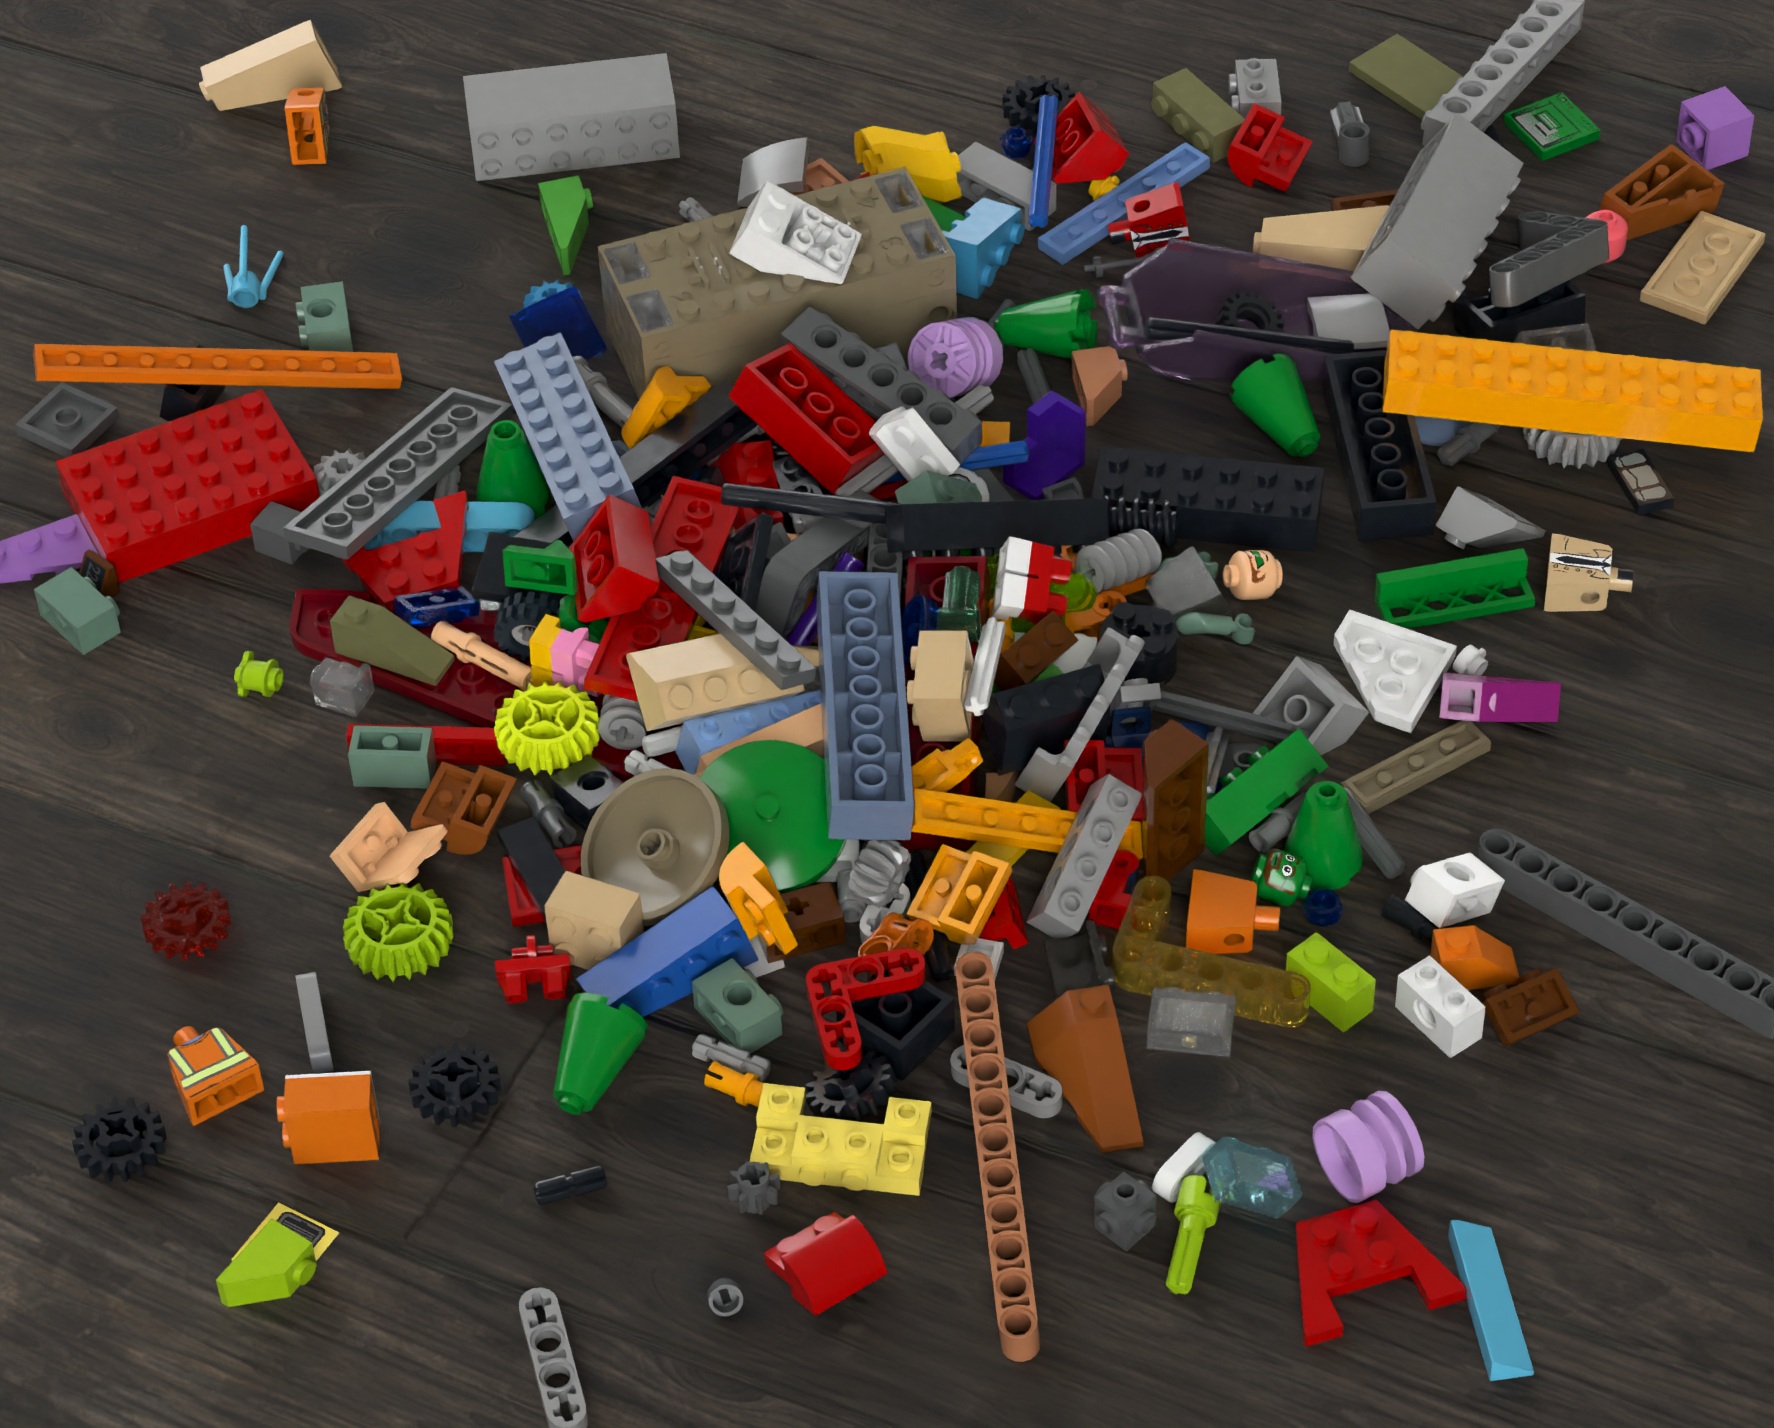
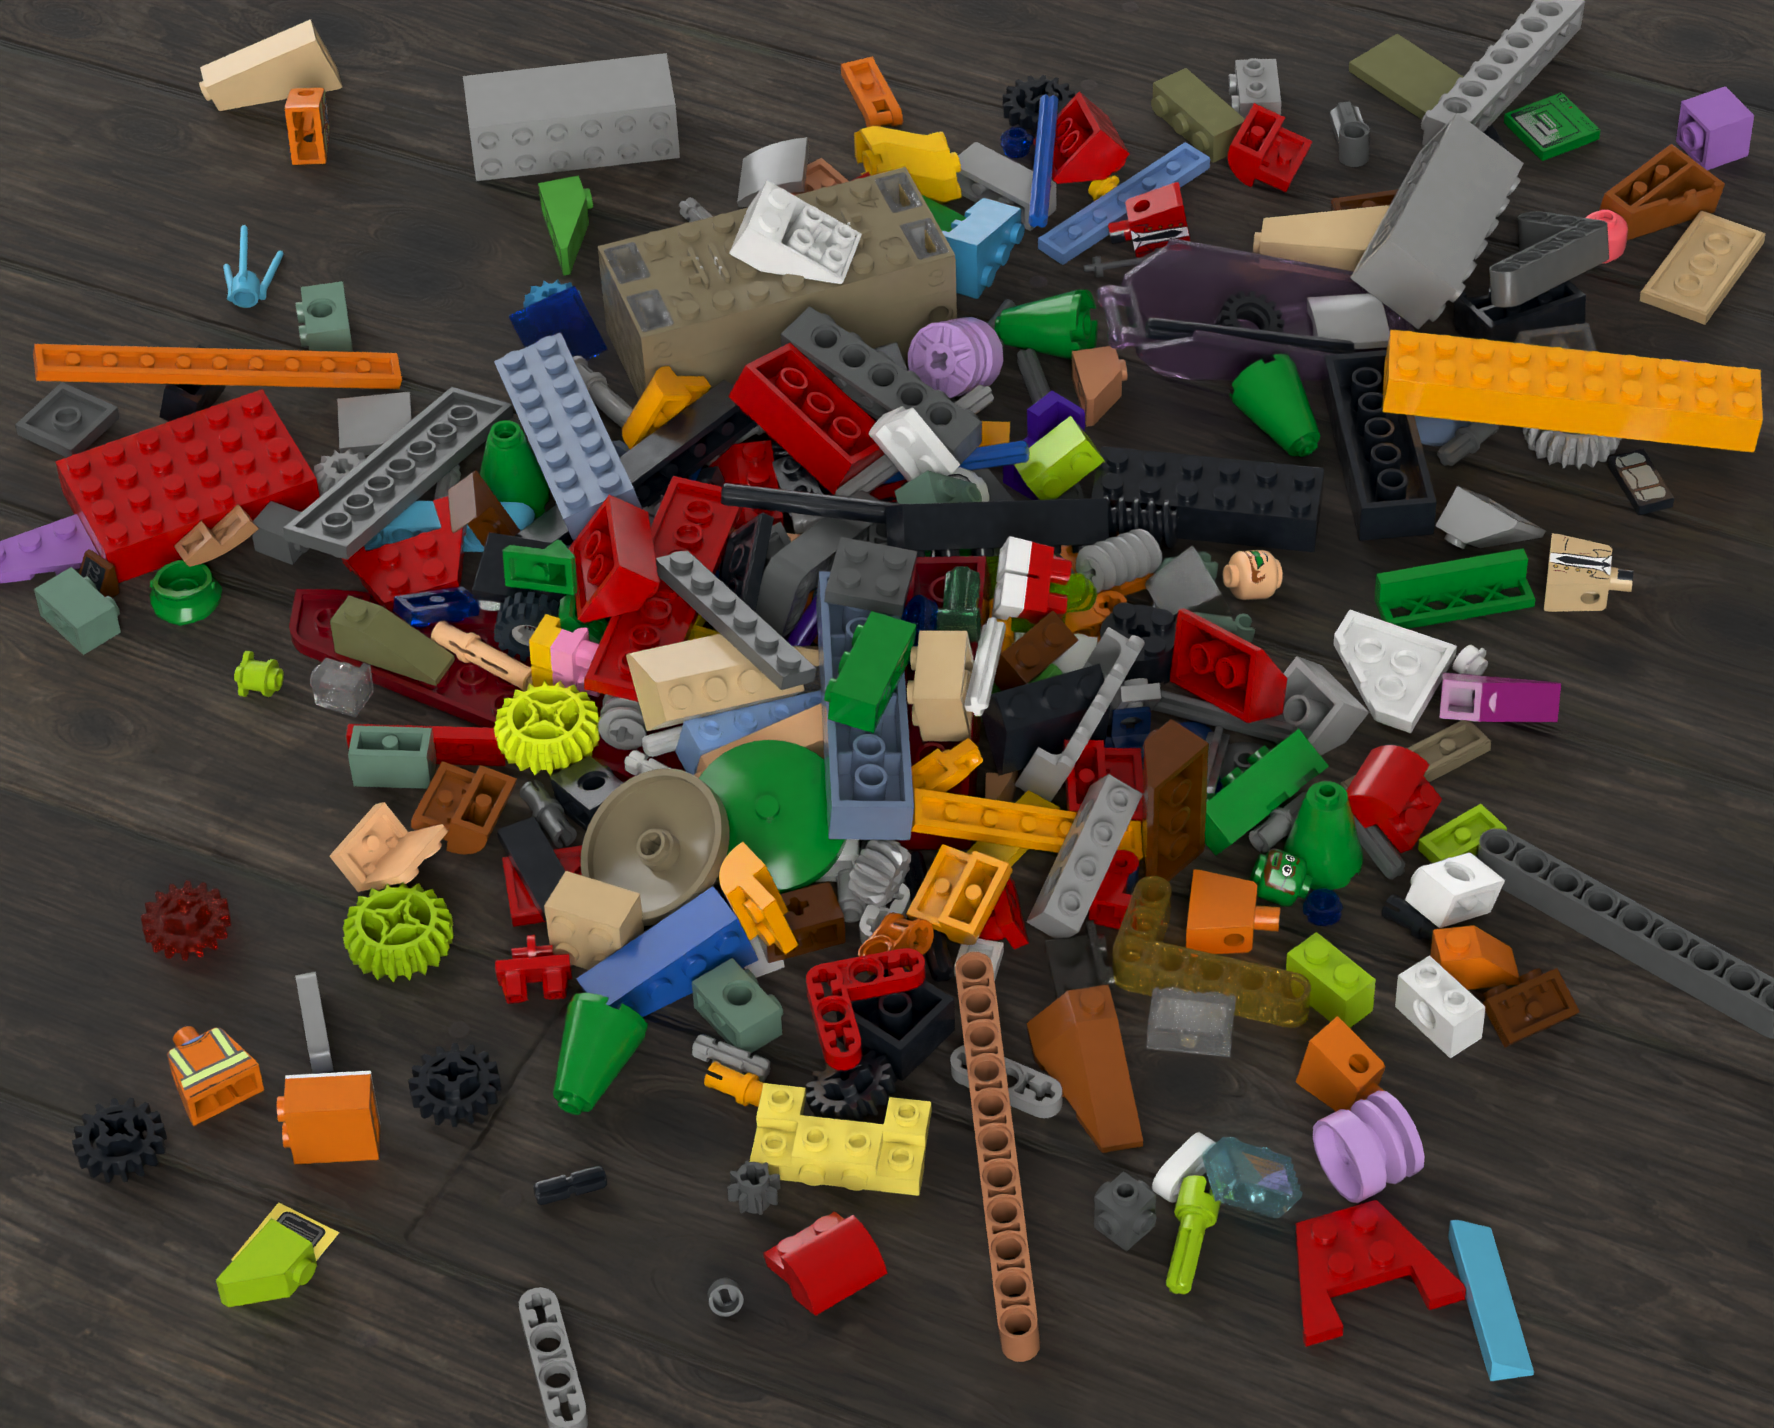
(184, 593): none -> green hat
(207, 544): none -> medium nougat slope
(371, 420): none -> light grey tile
(476, 506): none -> reddish brown slope
(870, 576): none -> dark grey plate
(870, 671): none -> green brick
(871, 93): none -> orange plate
(1059, 460): none -> lime brick
(1226, 670): none -> red slope
(1340, 1067): none -> orange torso
(1394, 794): none -> red brick
(1459, 835): none -> lime plate

